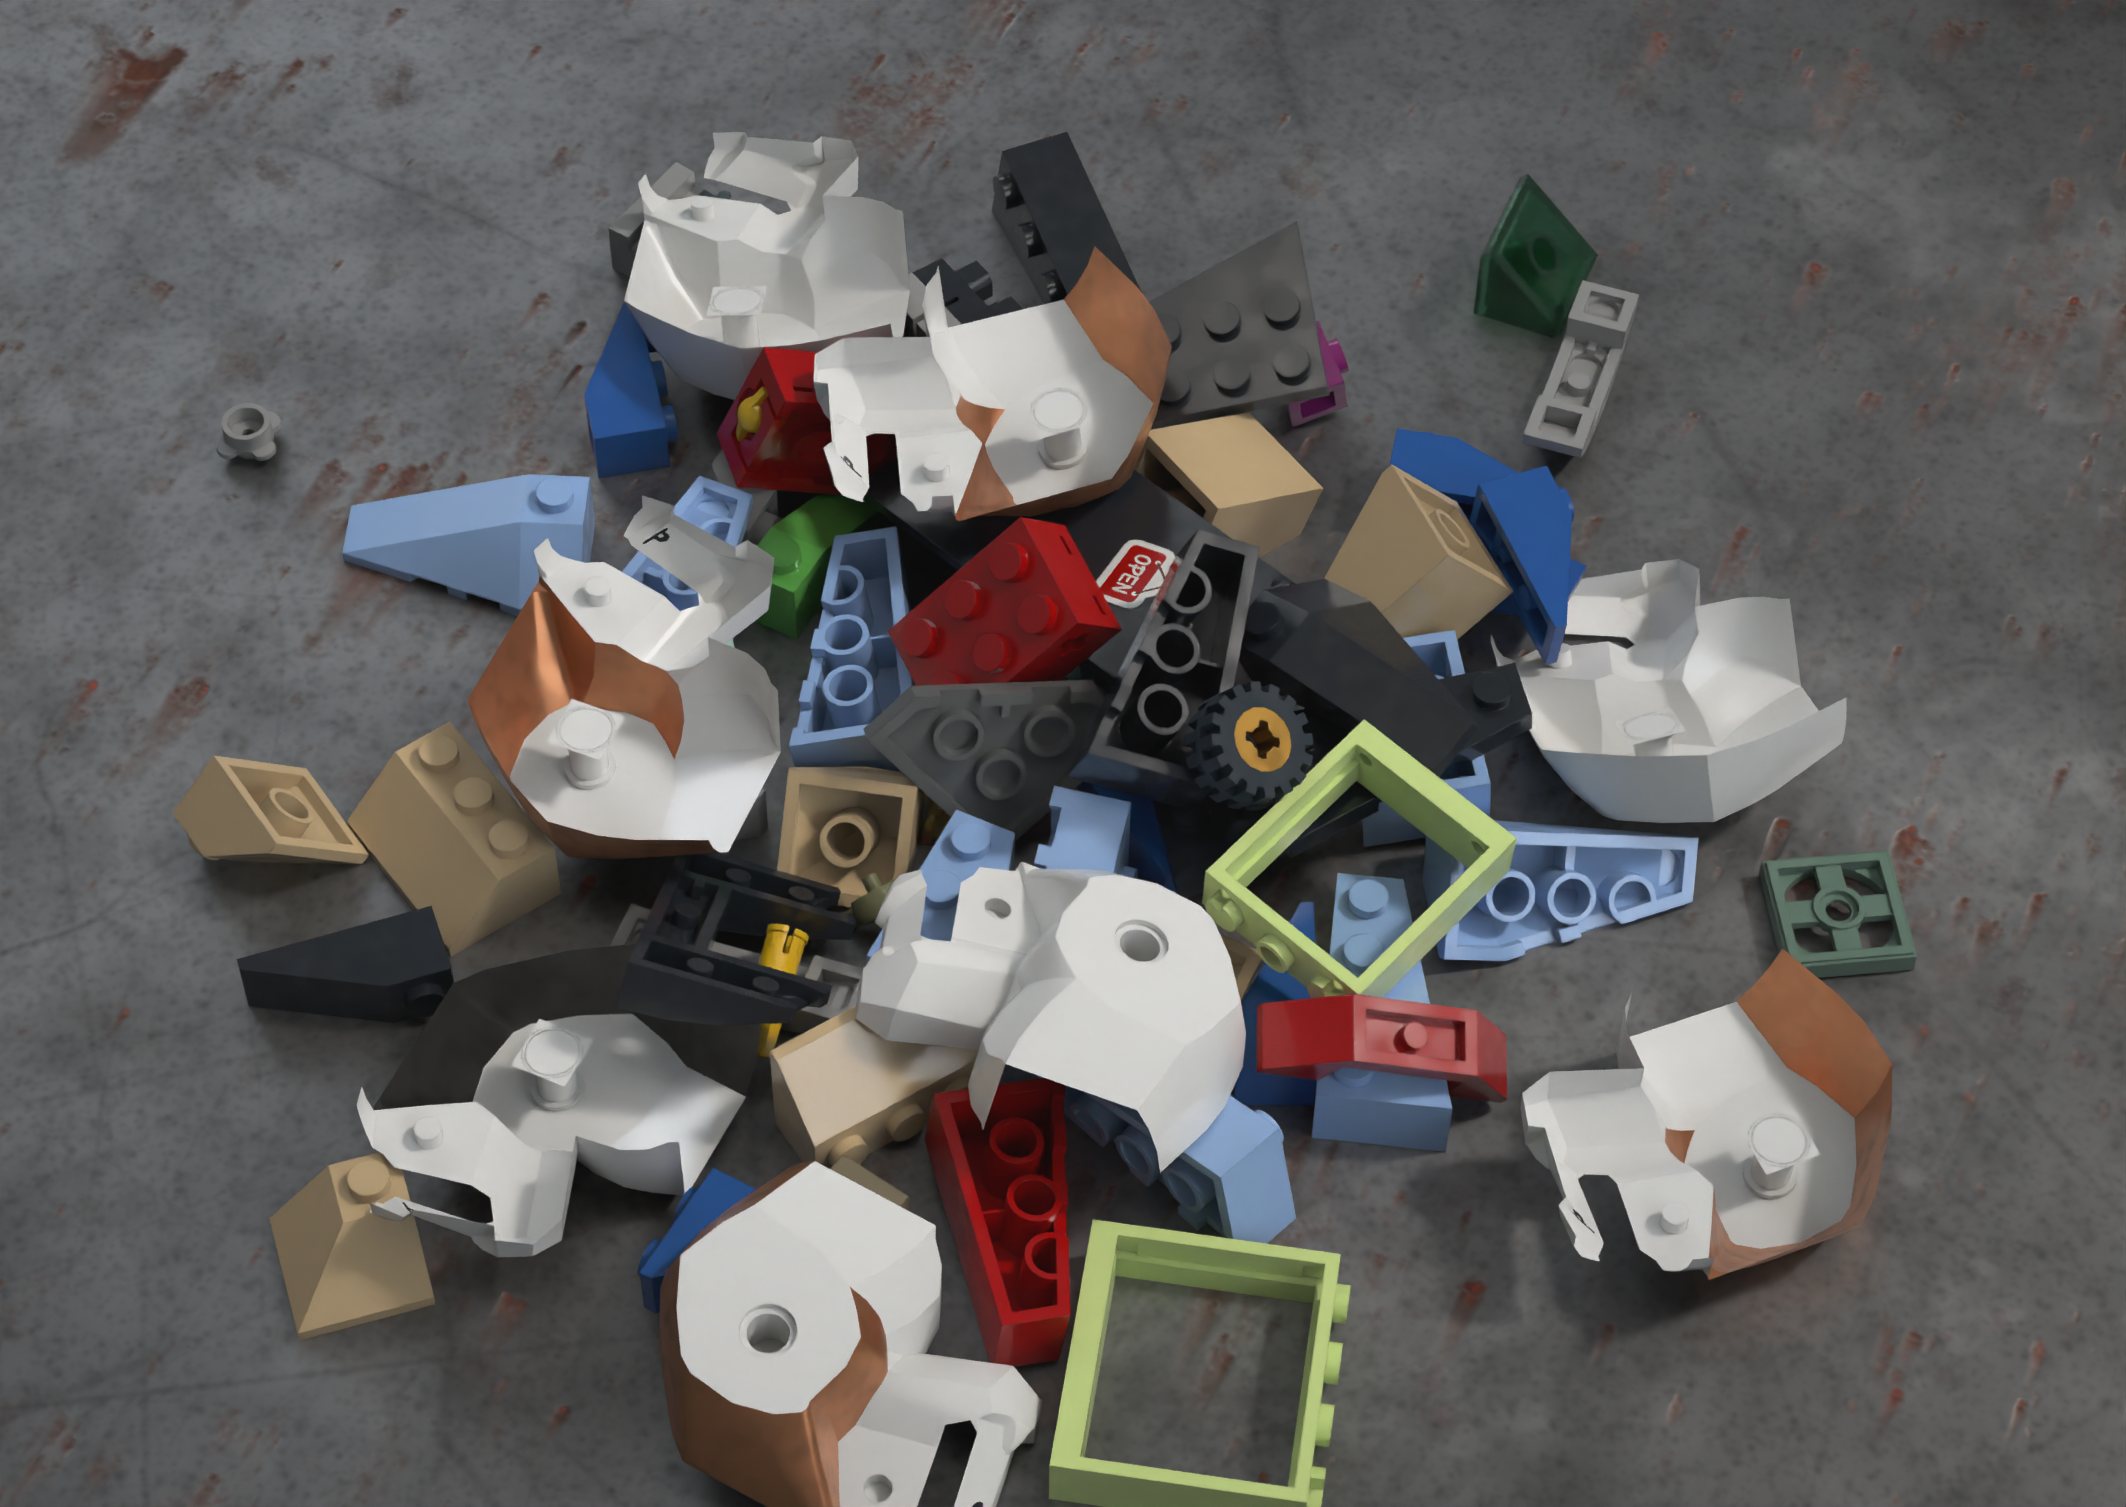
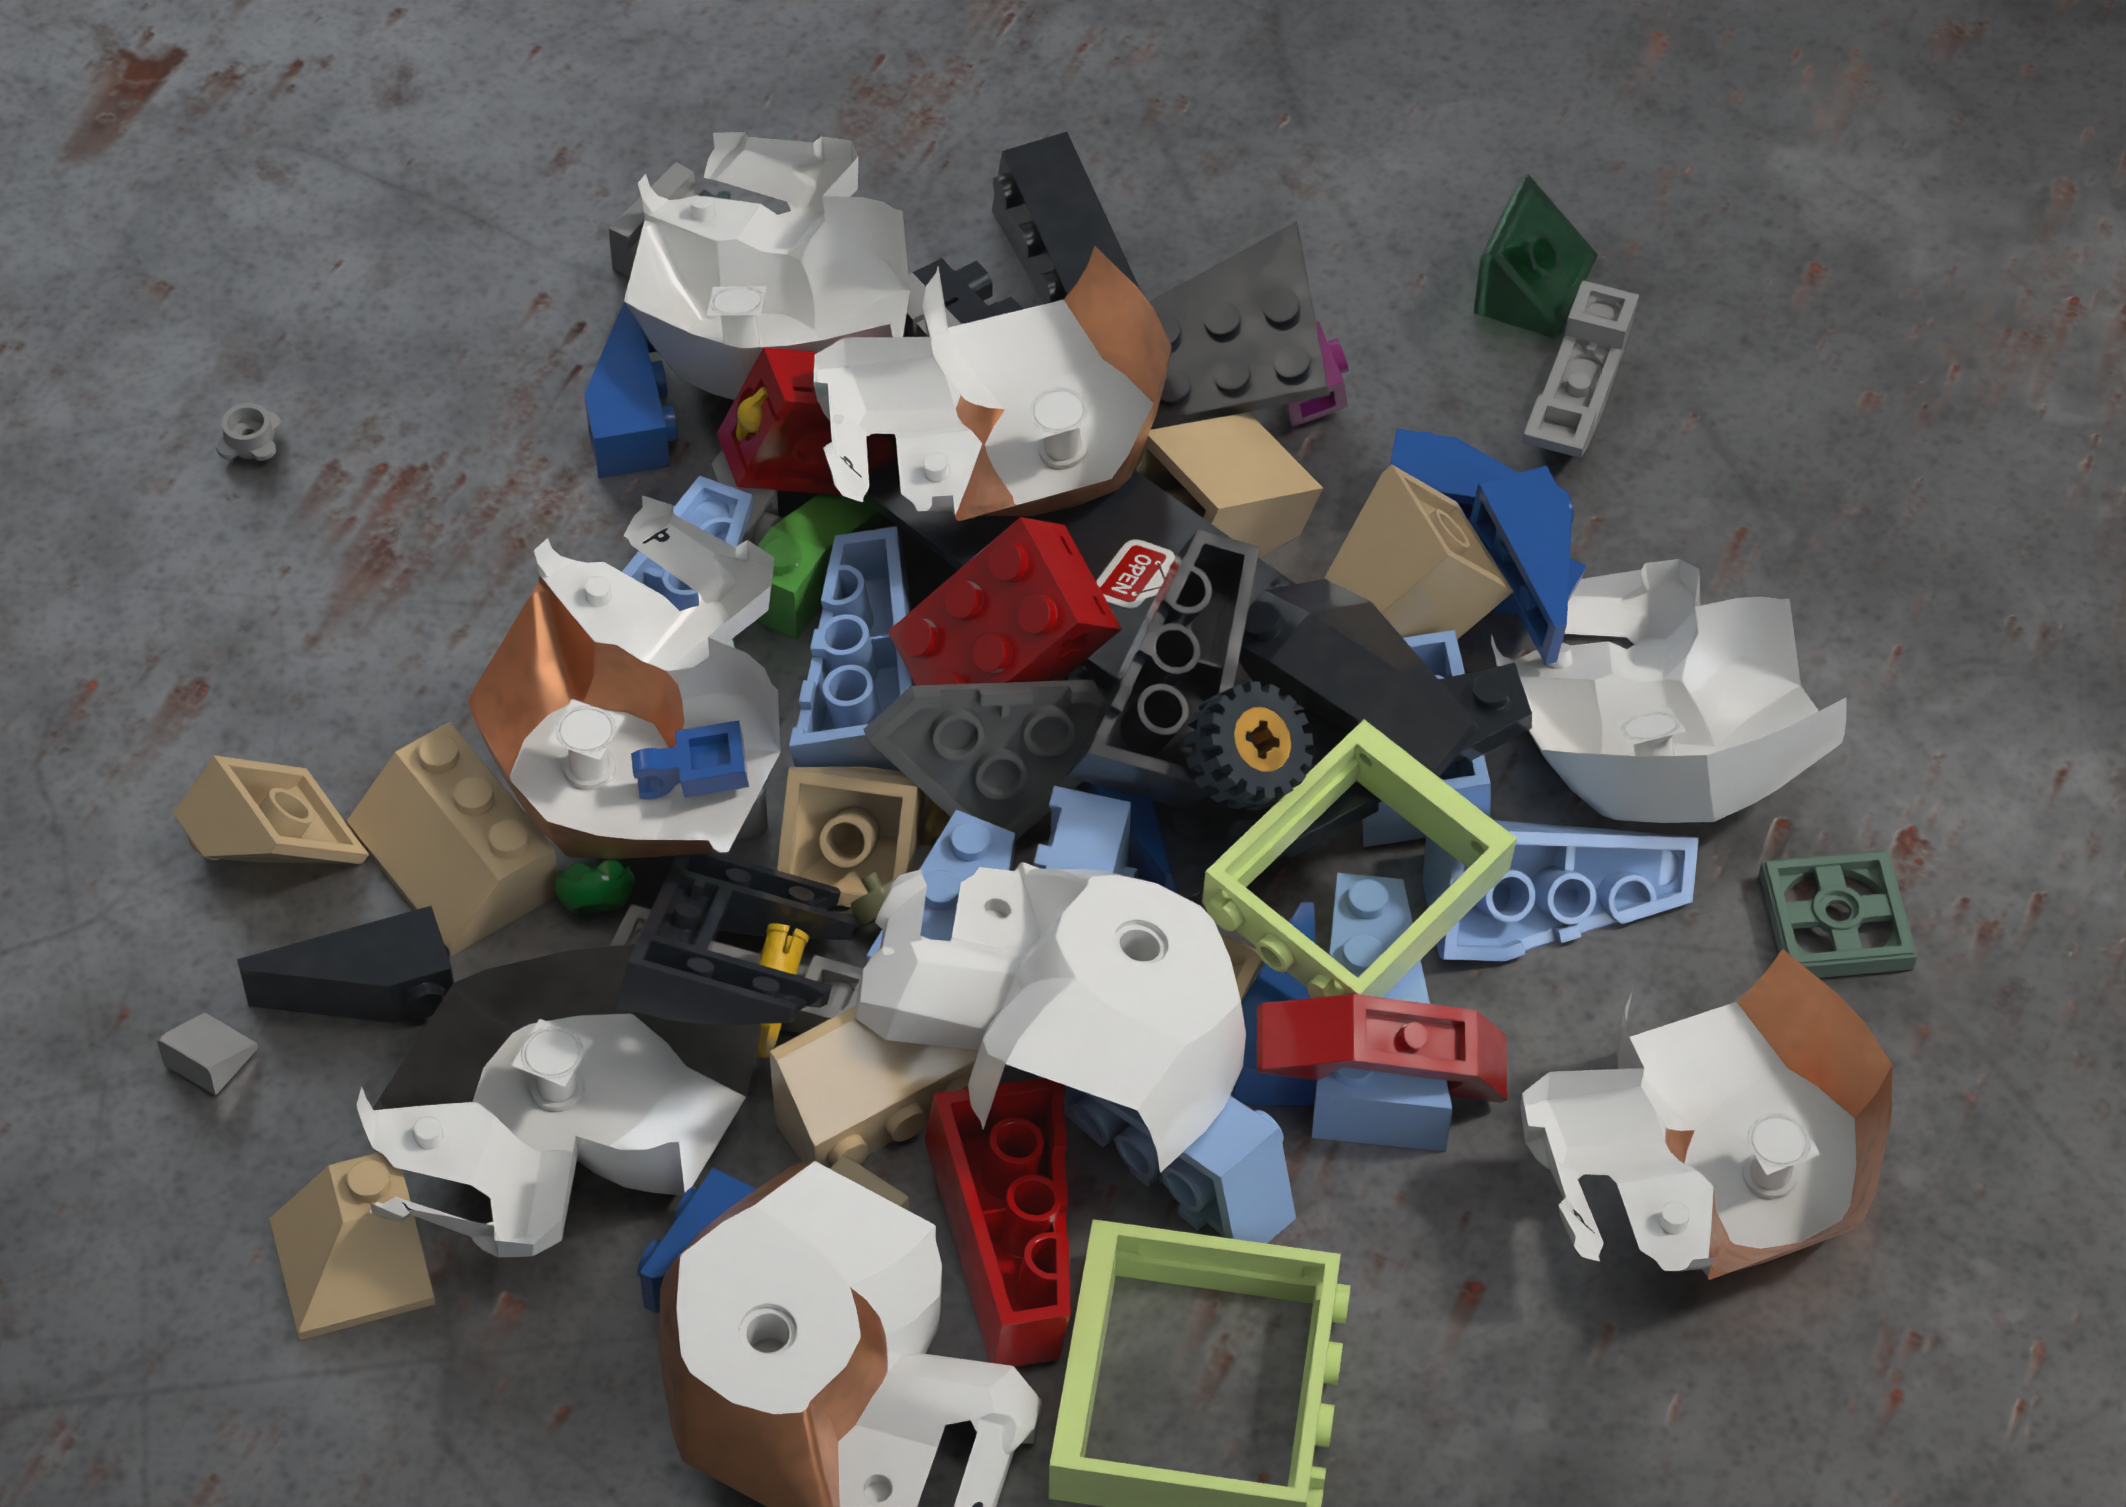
(206, 1051): none -> light grey slope
(475, 534): light blue wedge -> none
(595, 888): none -> green plate
(703, 762): none -> blue plate

